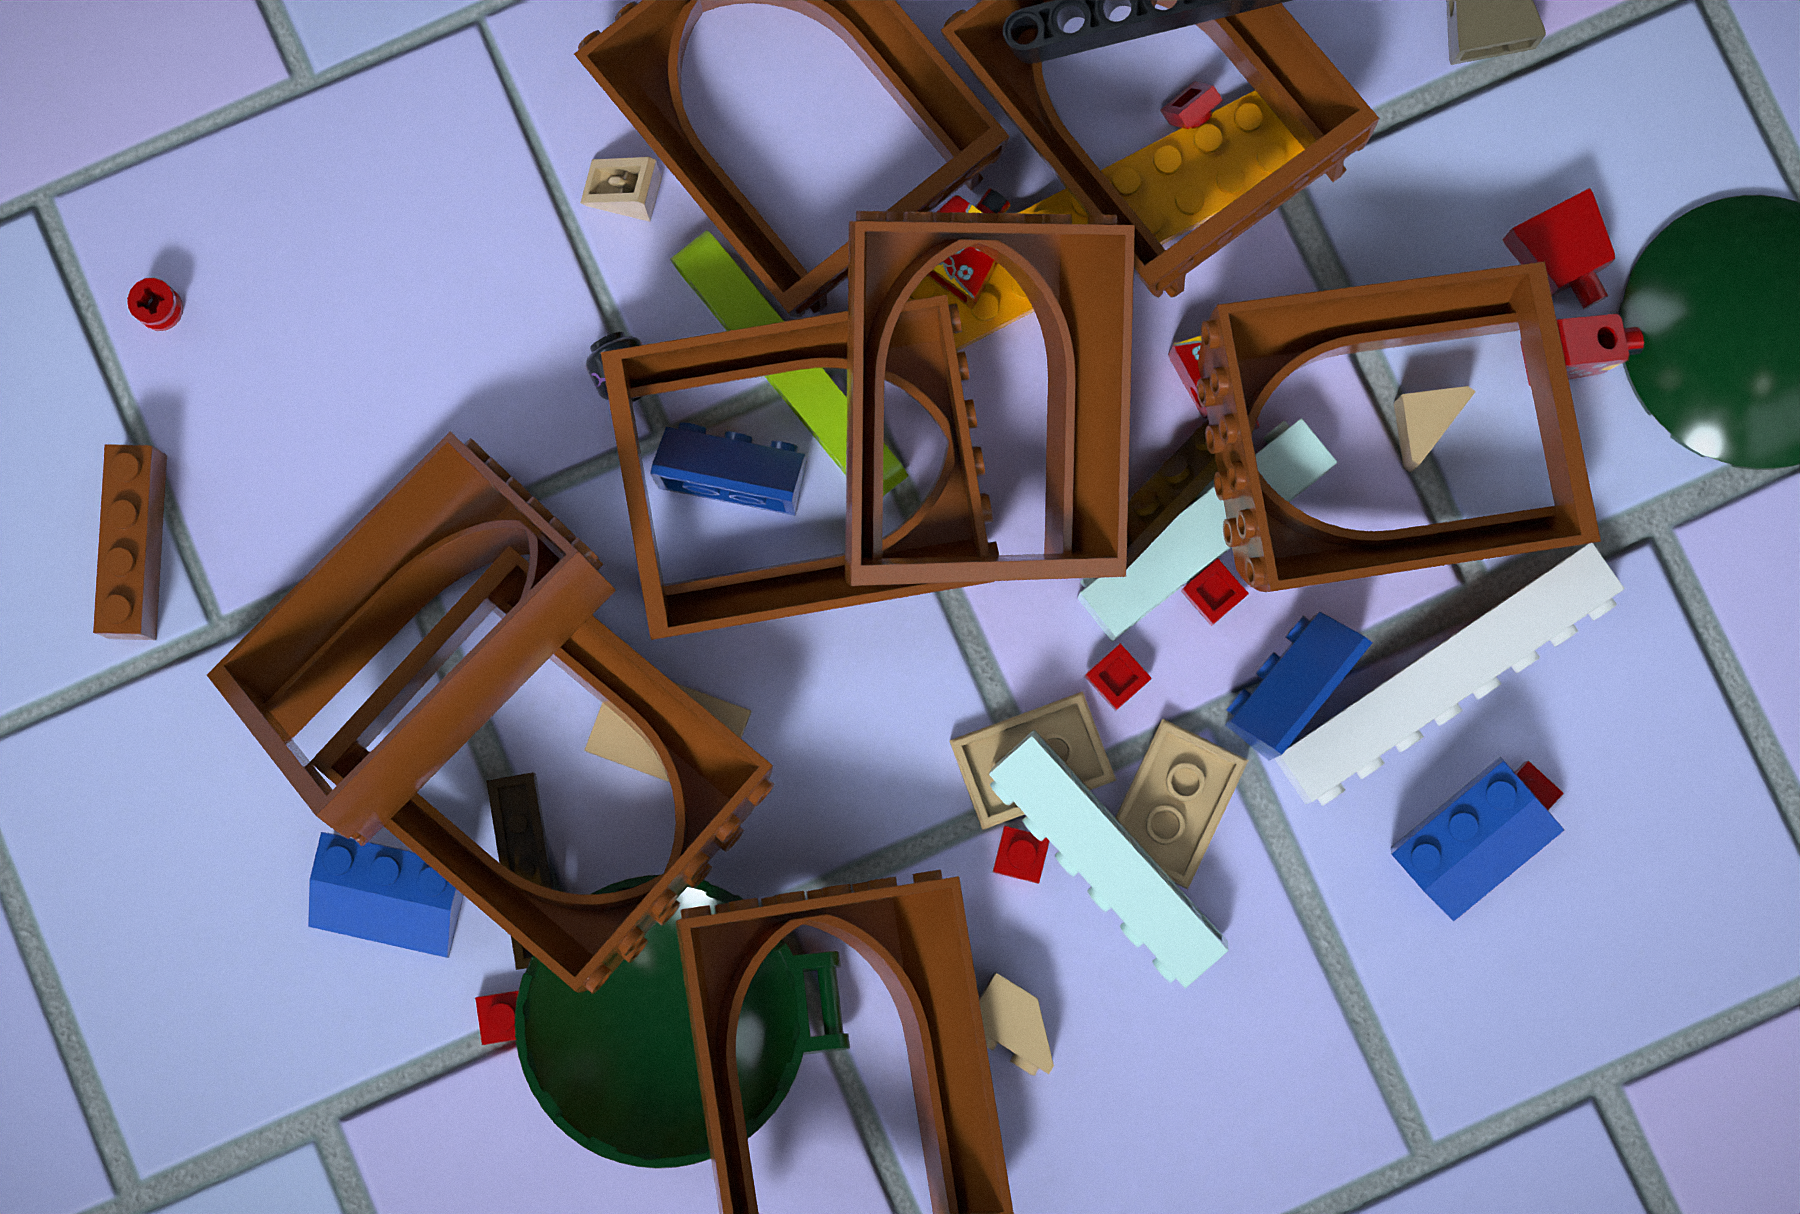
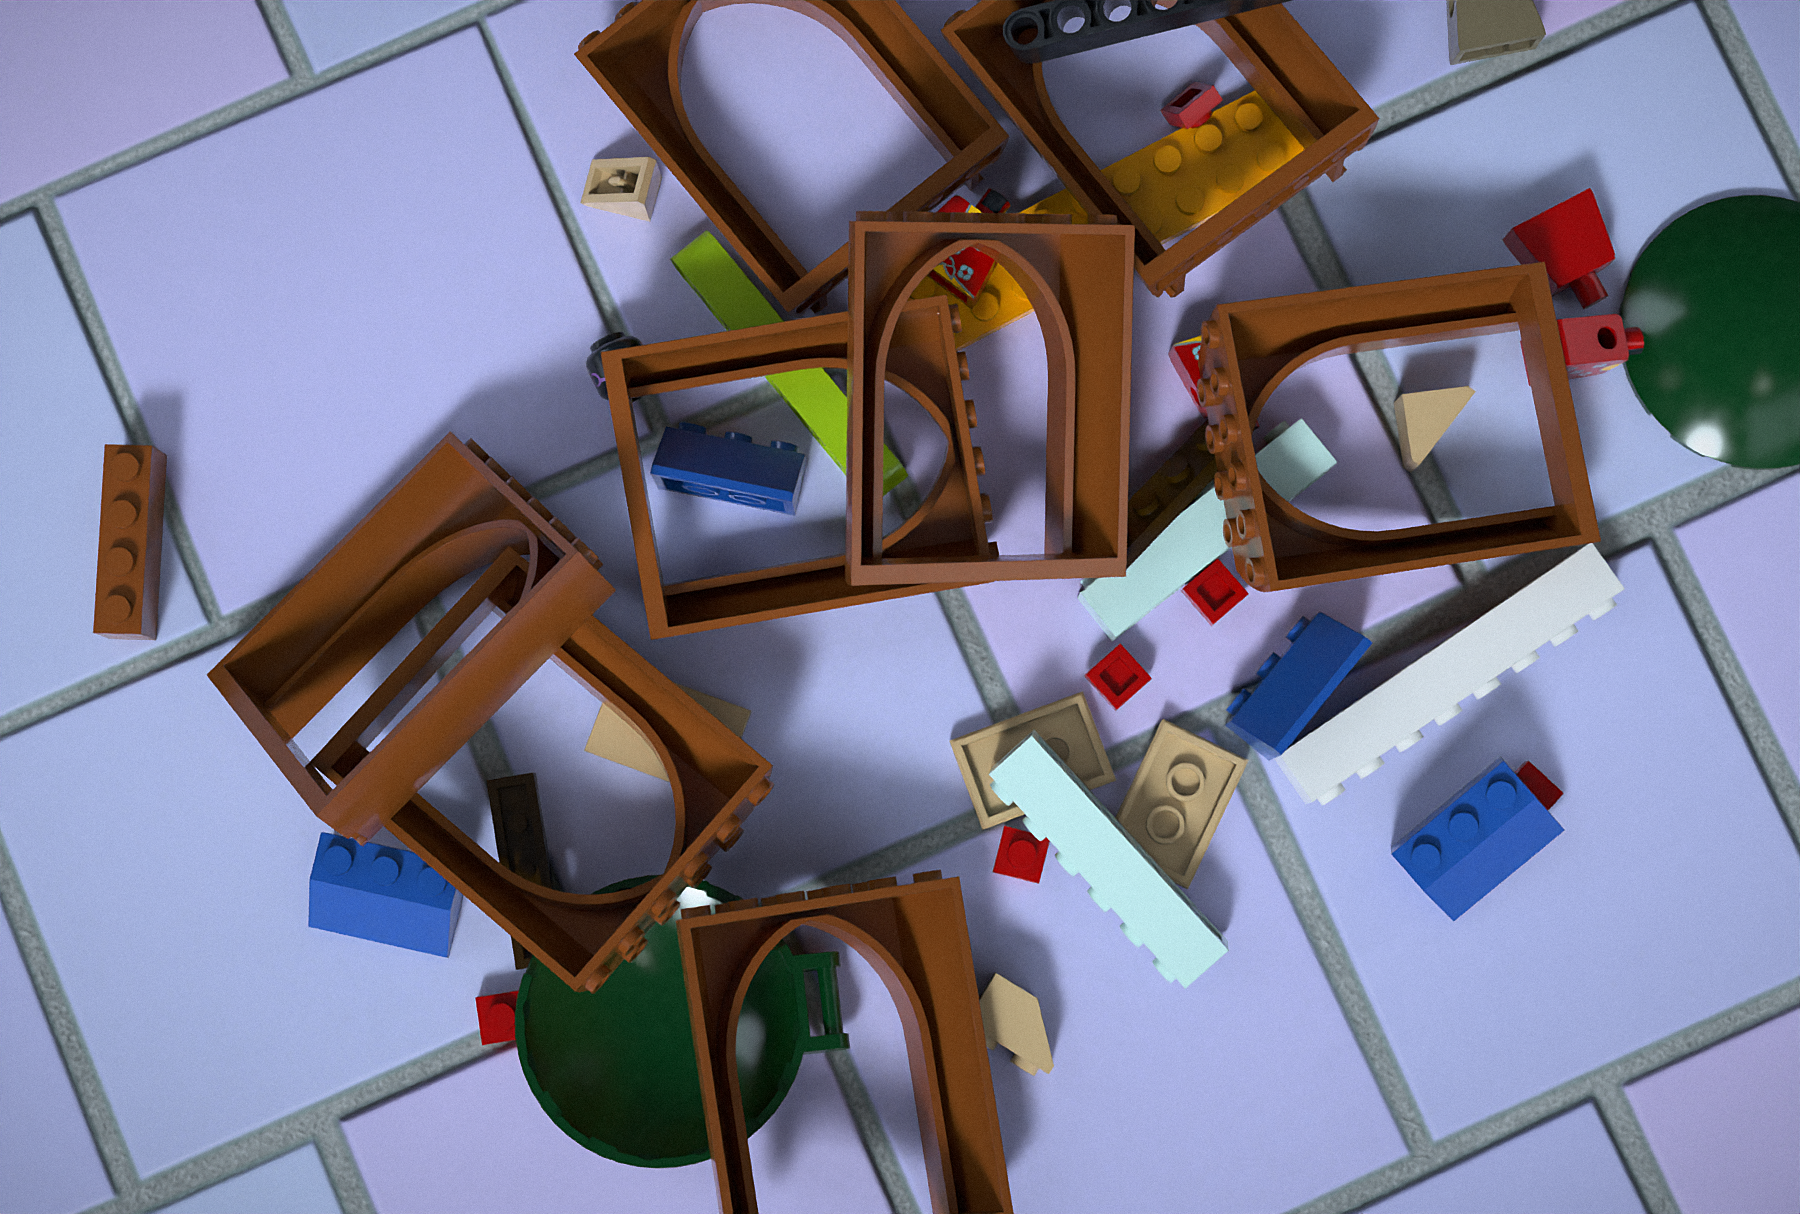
(161, 313): red wheel -> none

